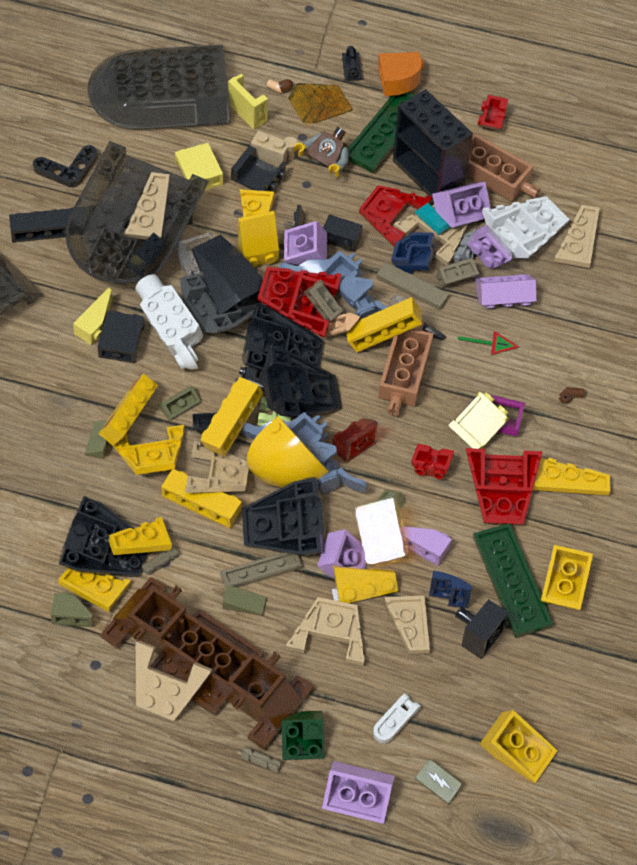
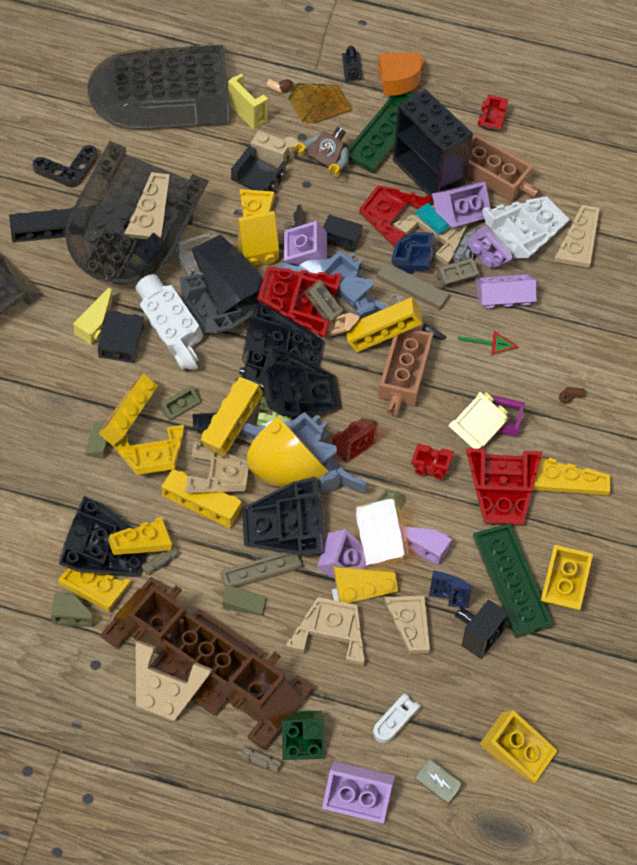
(200, 162): light yellow panel -> none

